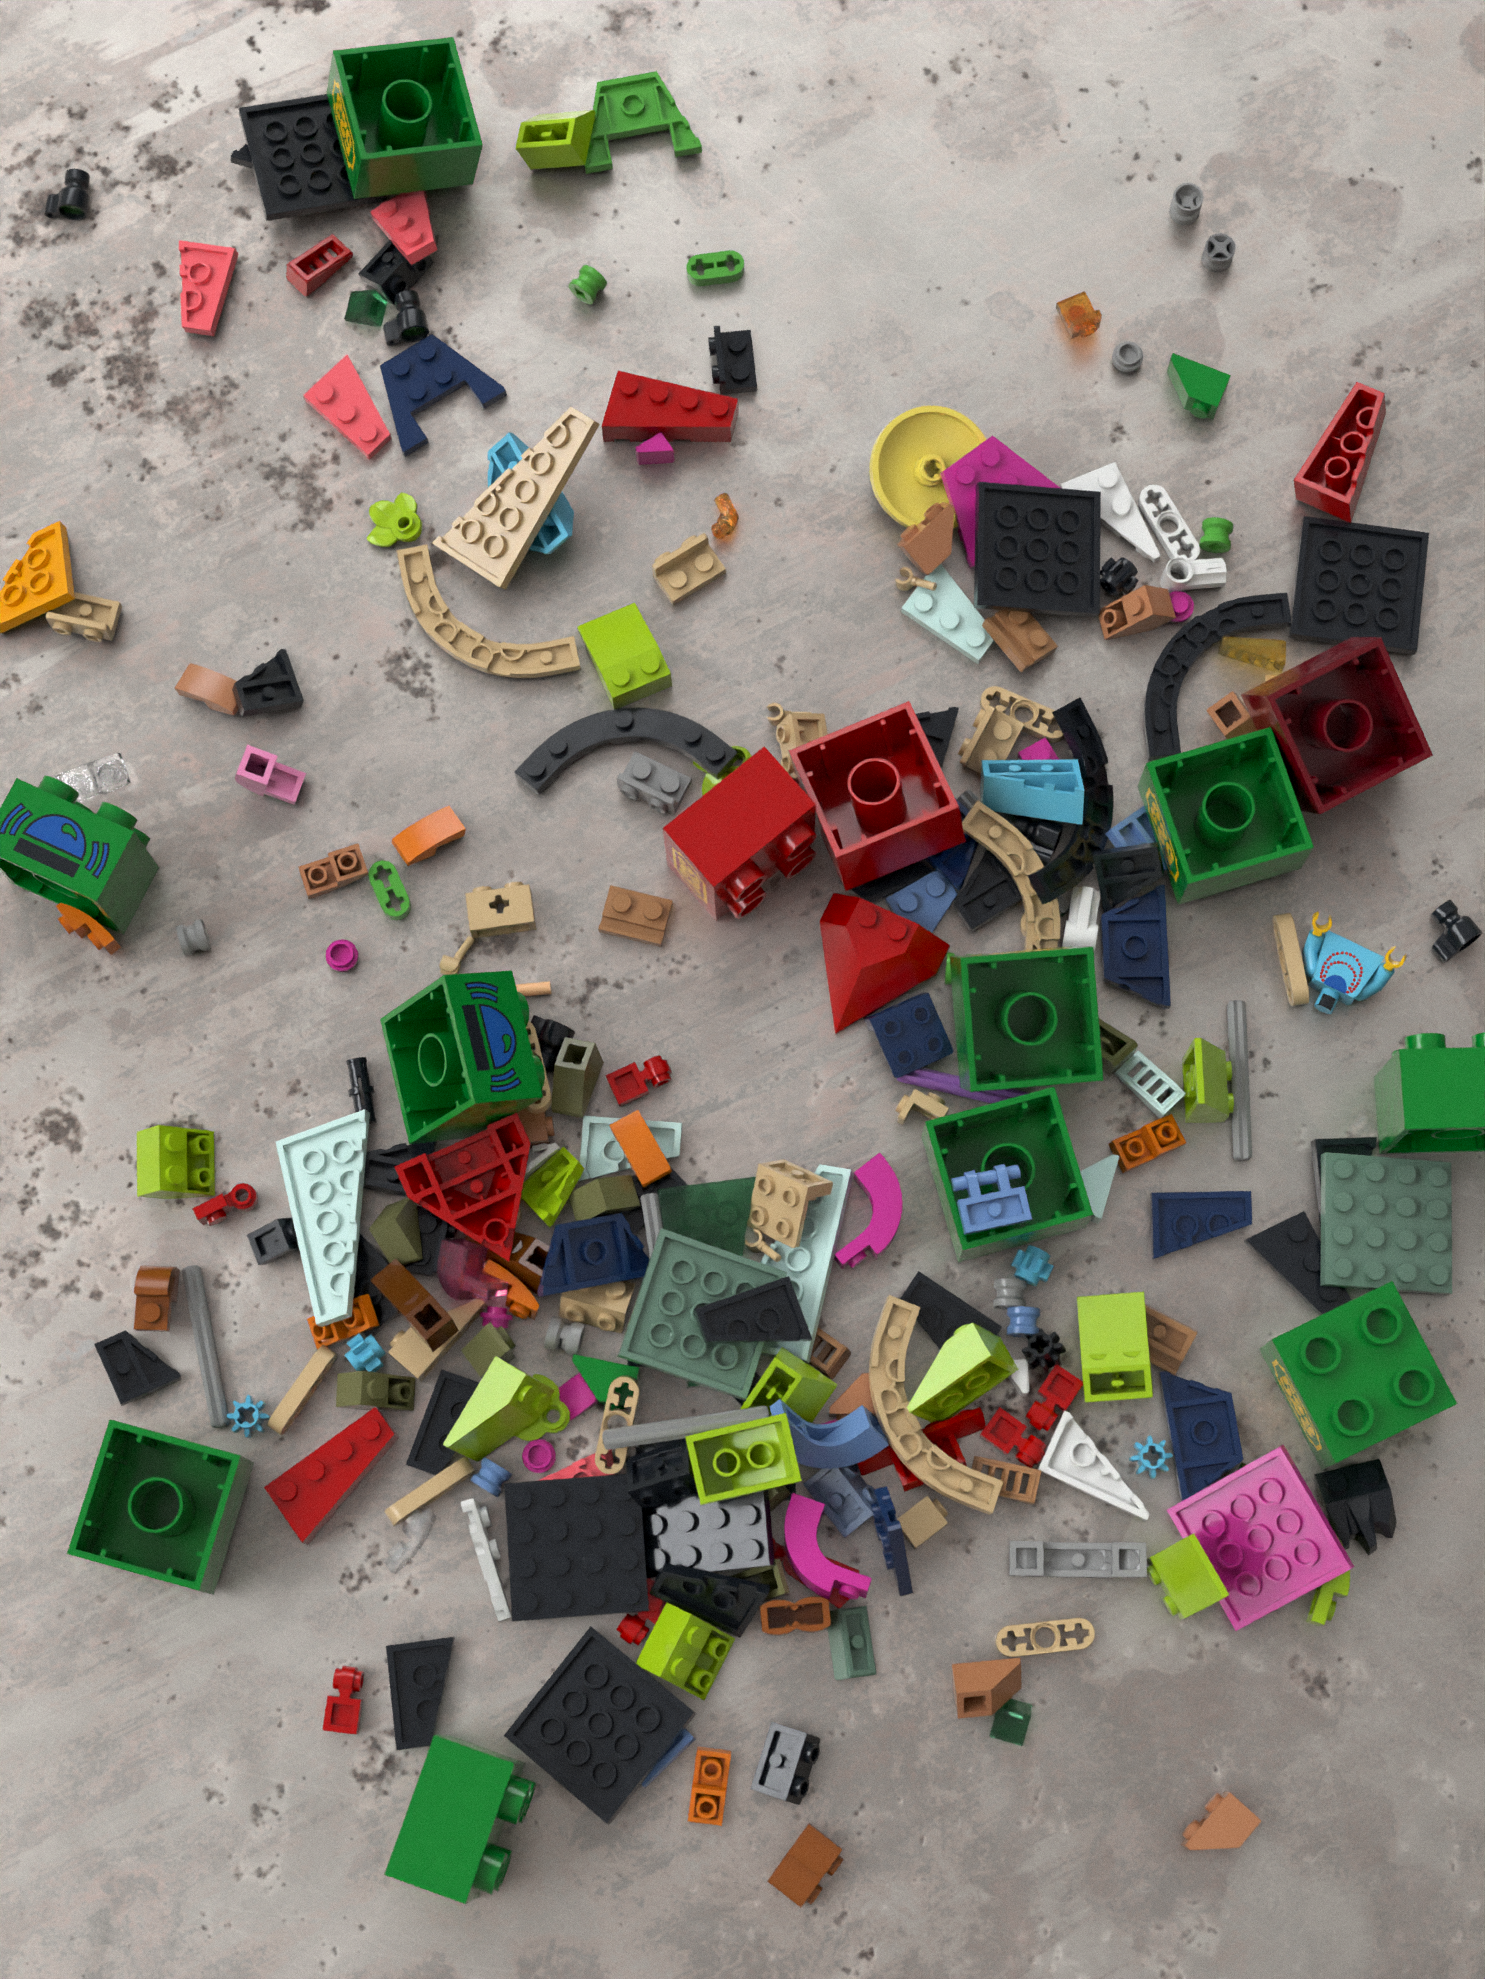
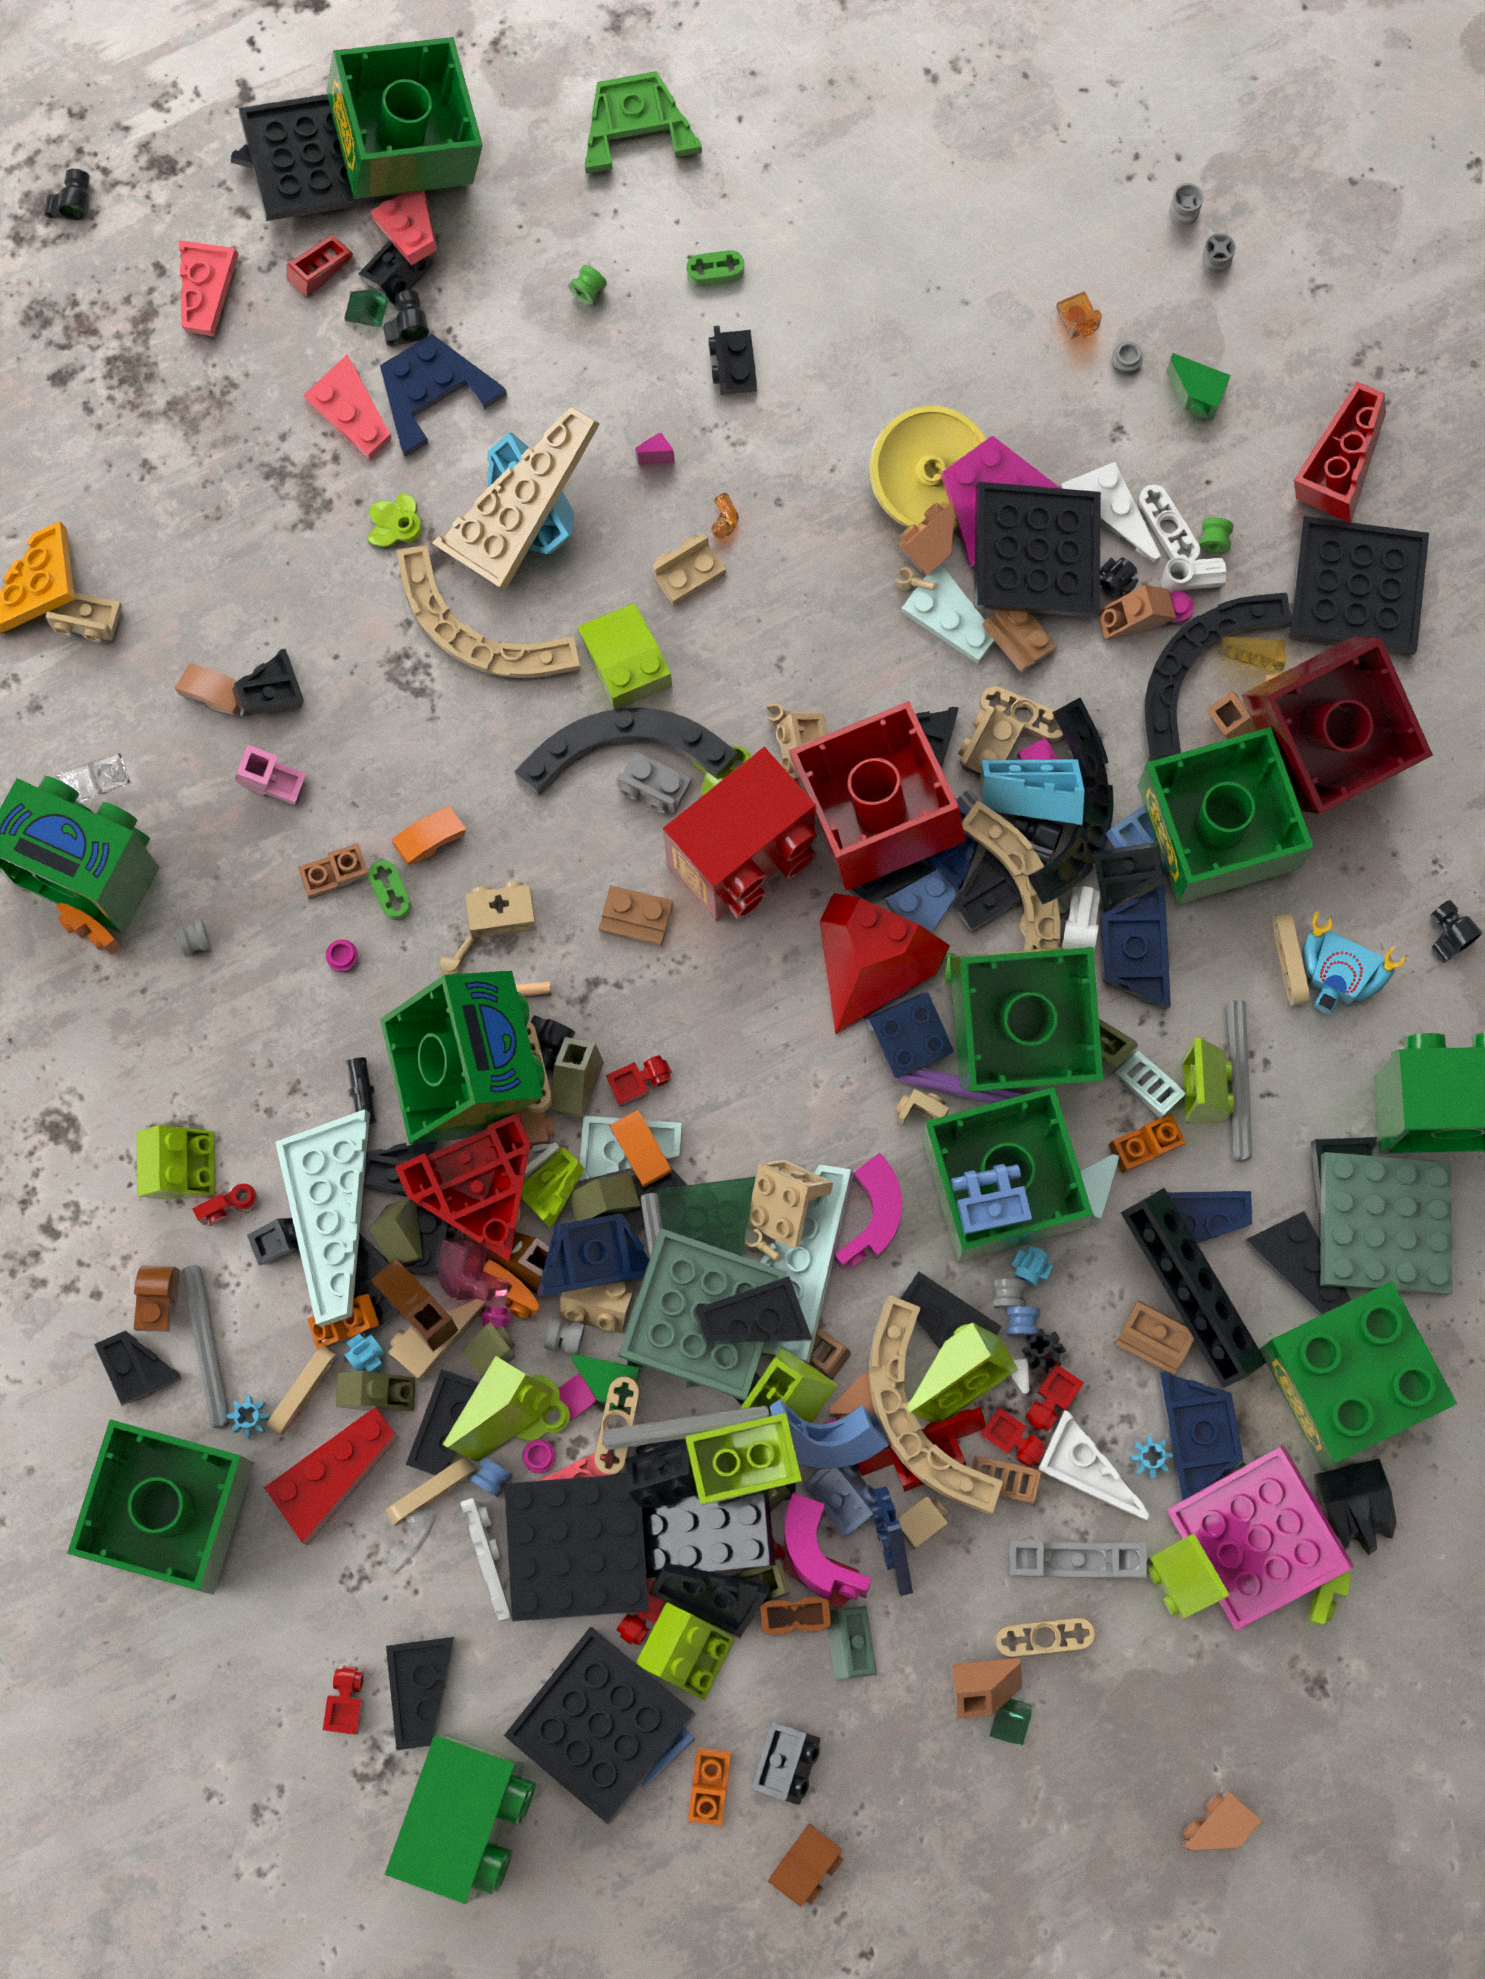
(555, 139): lime slope -> none
(648, 406): red wedge -> none
(1114, 1347): lime slope -> none
(1193, 1288): none -> black brick

